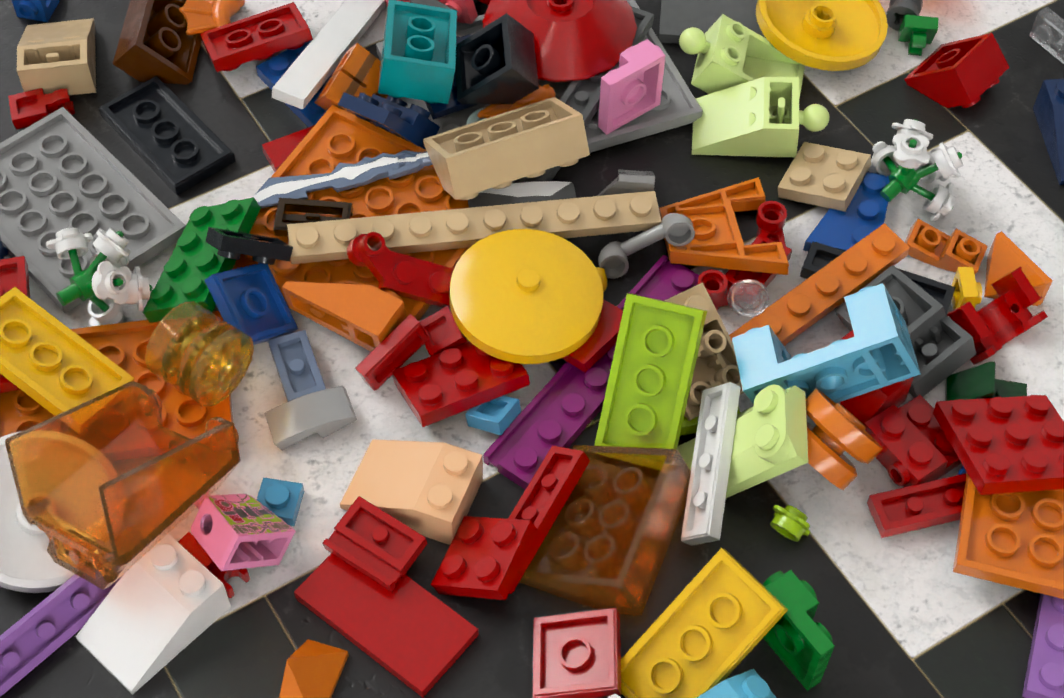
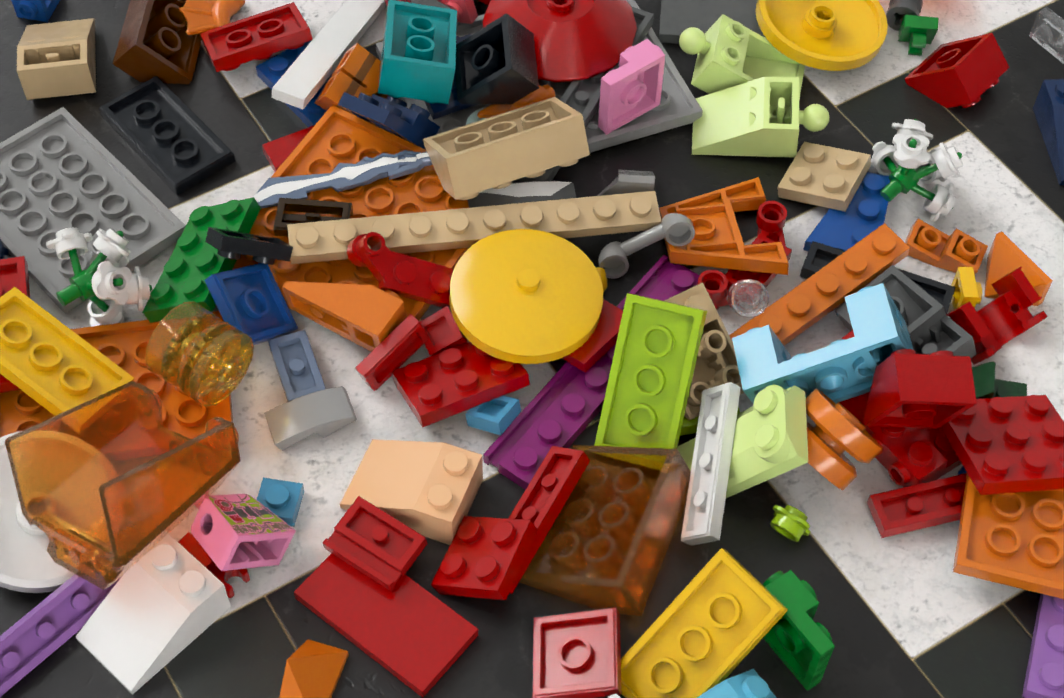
(34, 105): red plate -> none
(920, 390): none -> red slope

